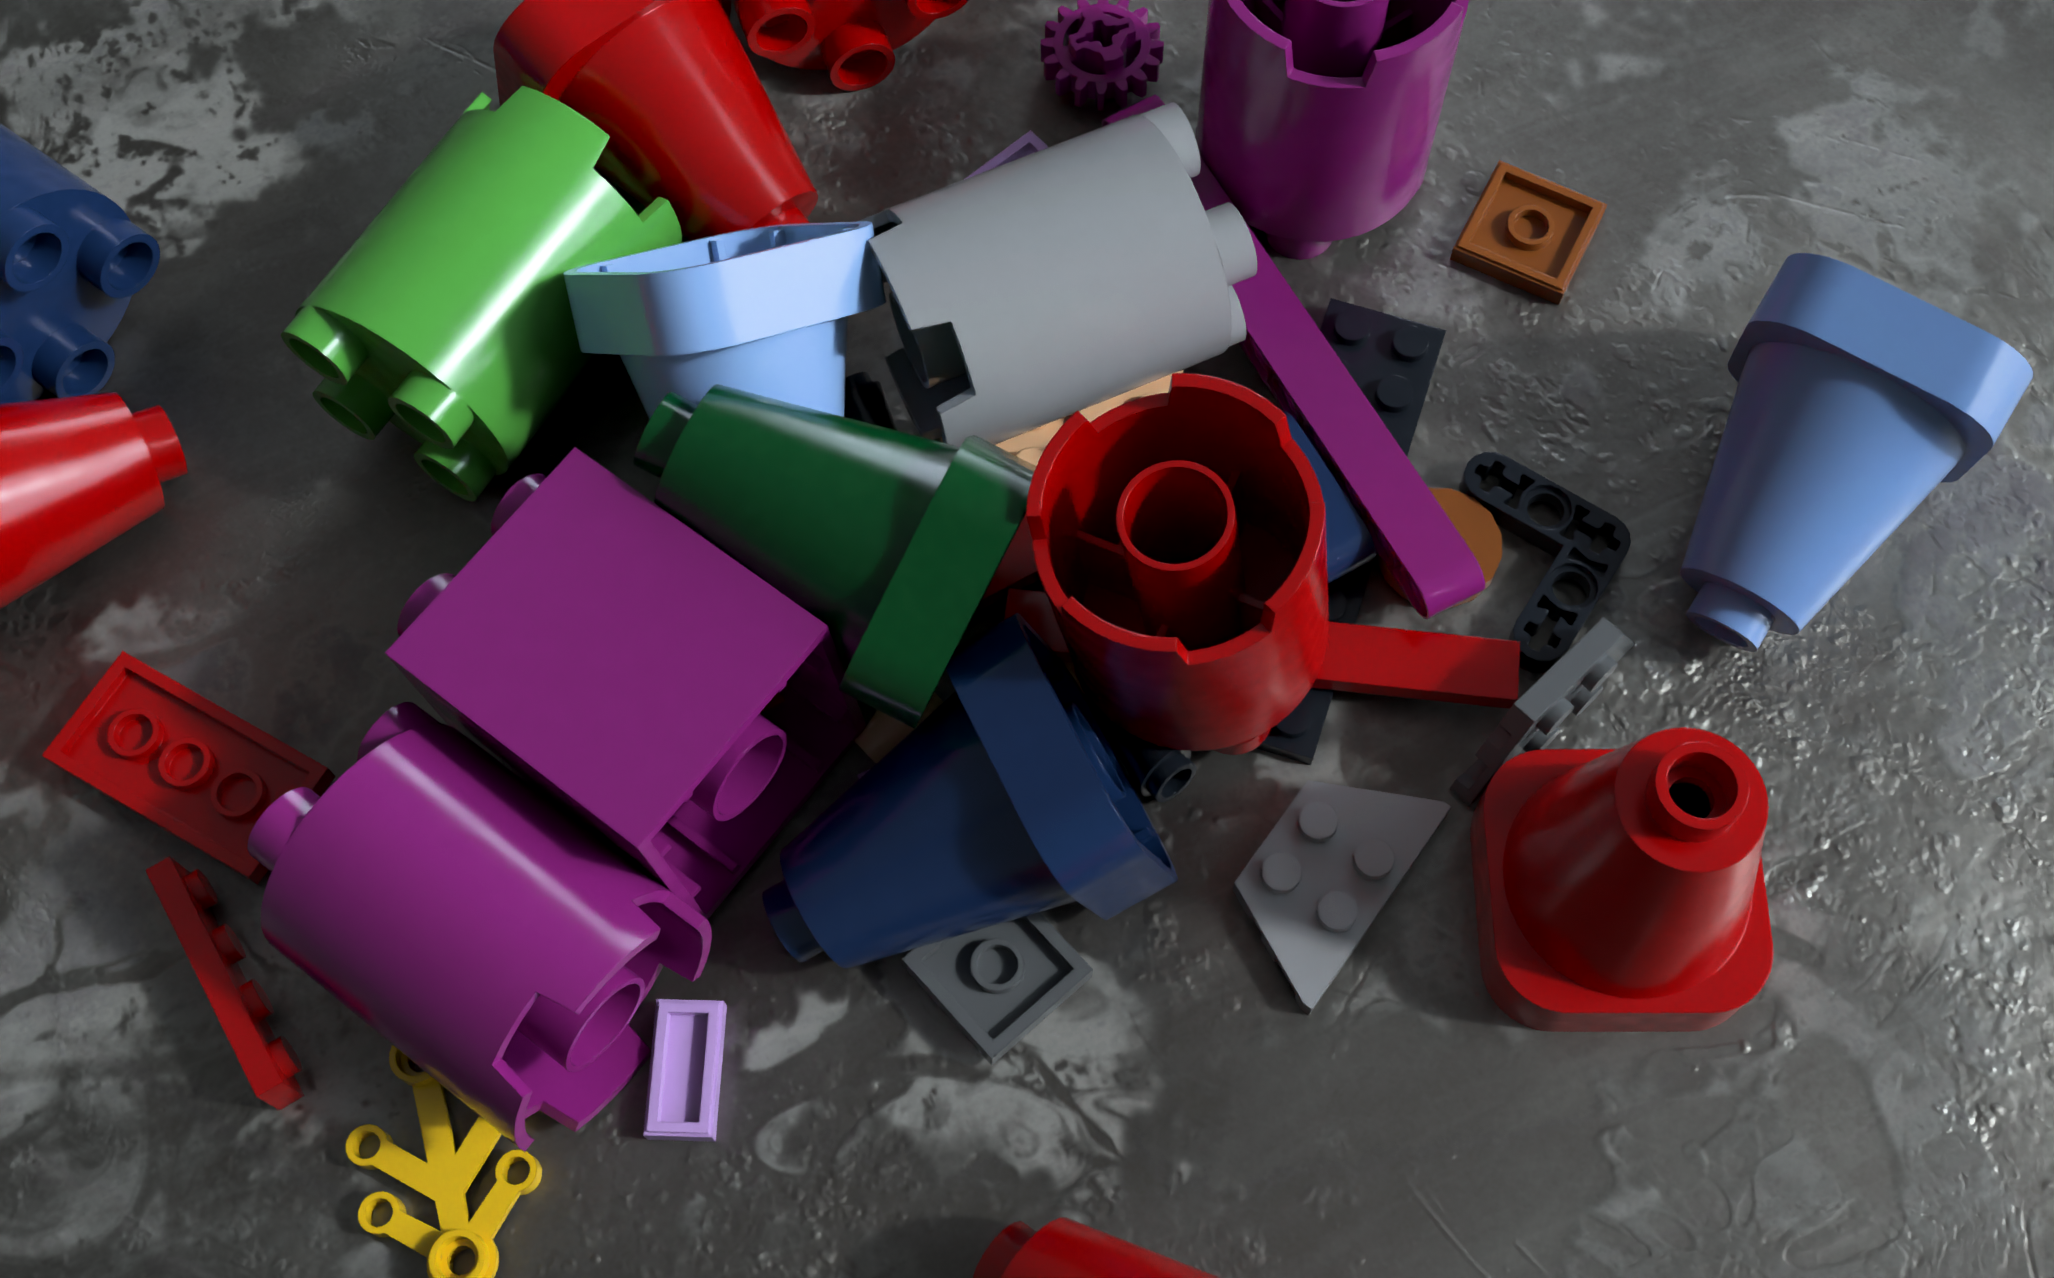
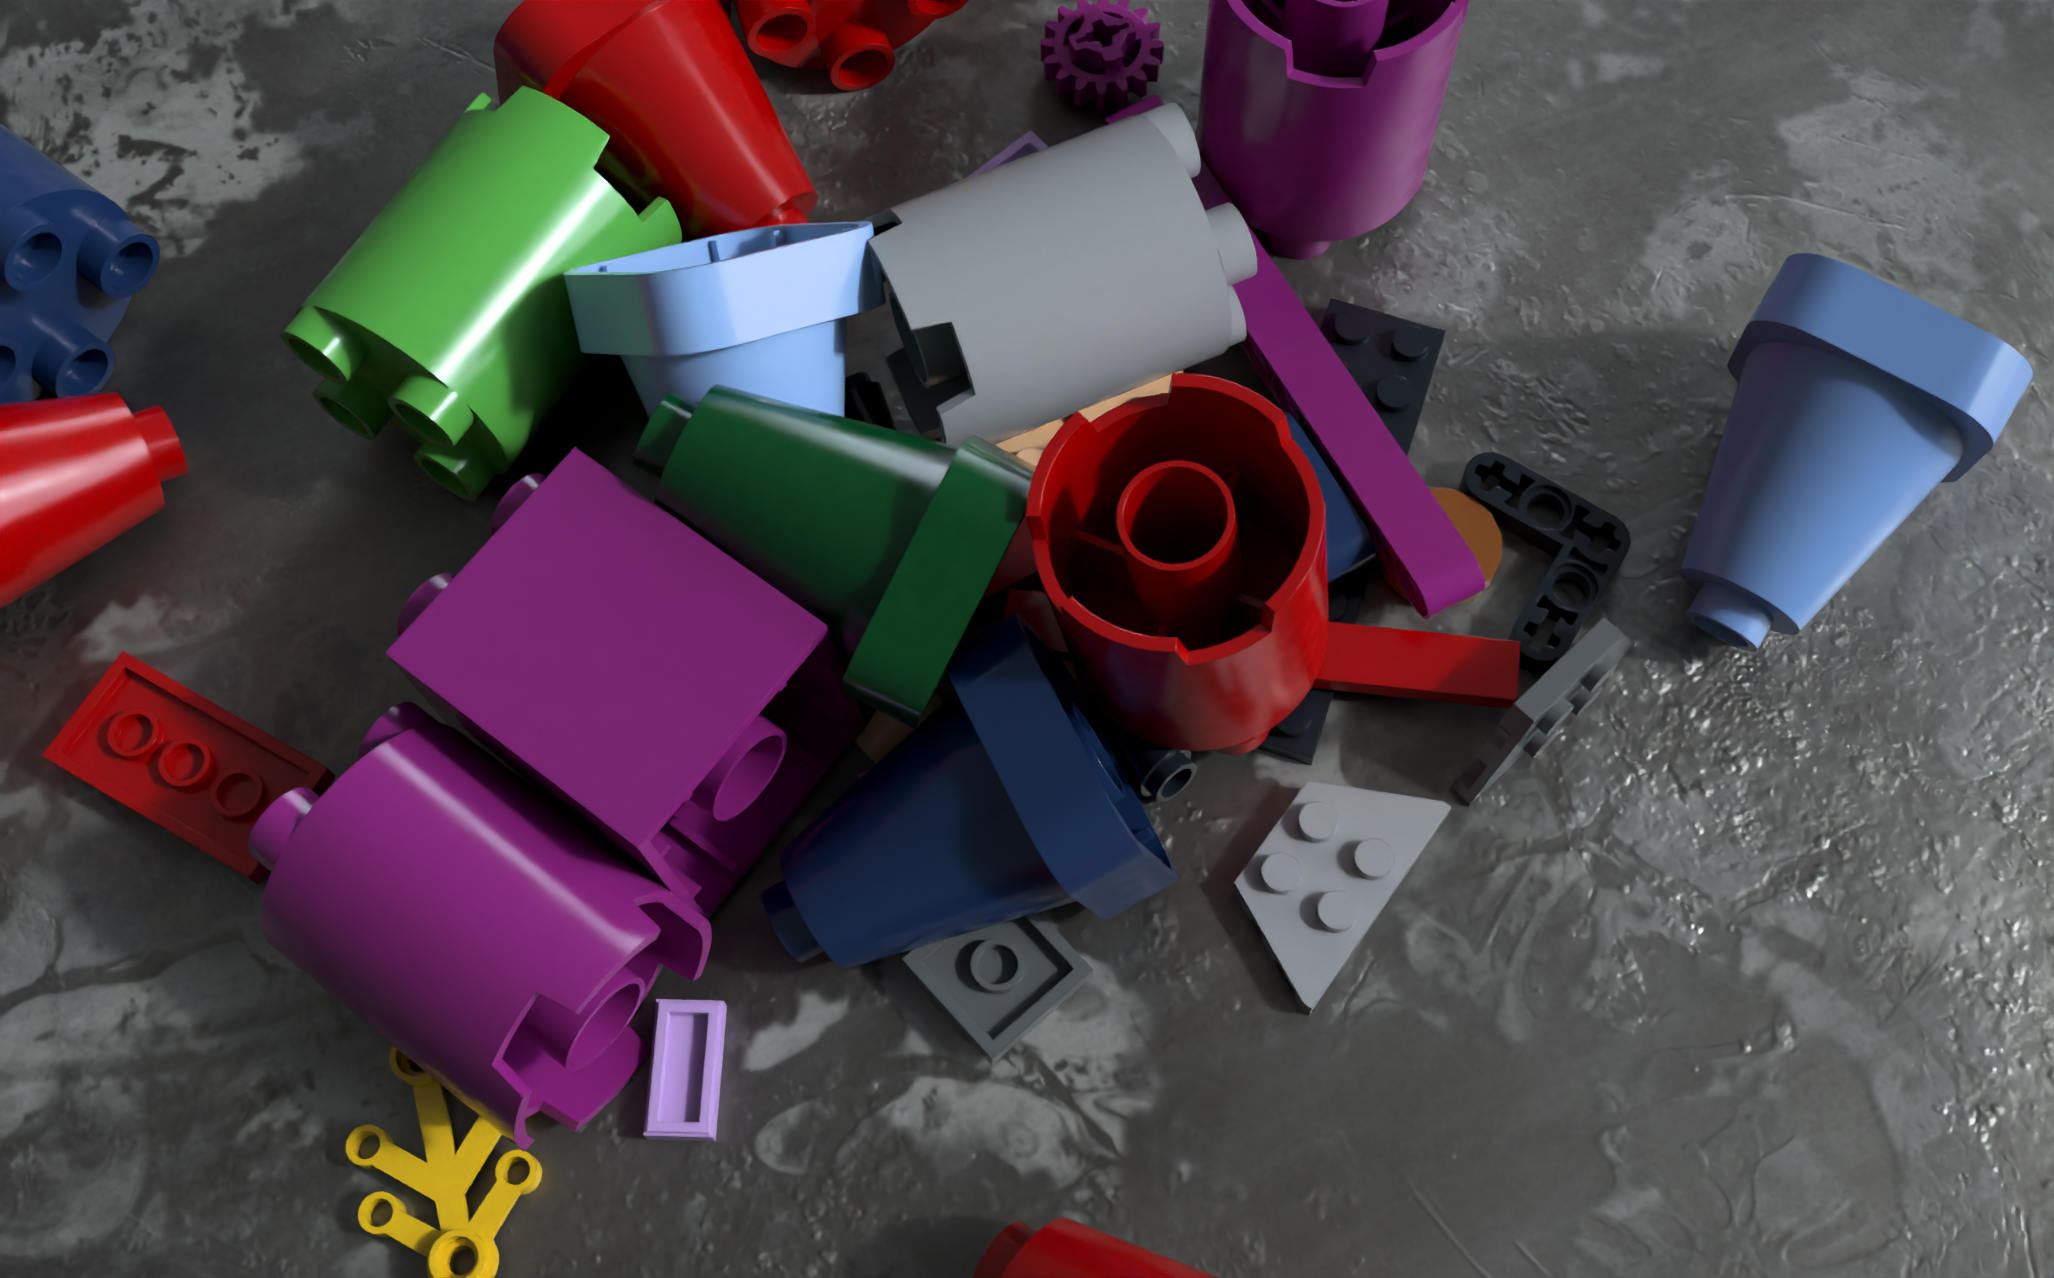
(237, 1003): red plate -> none
(1528, 232): dark orange tile -> none
(1611, 898): red cone -> none

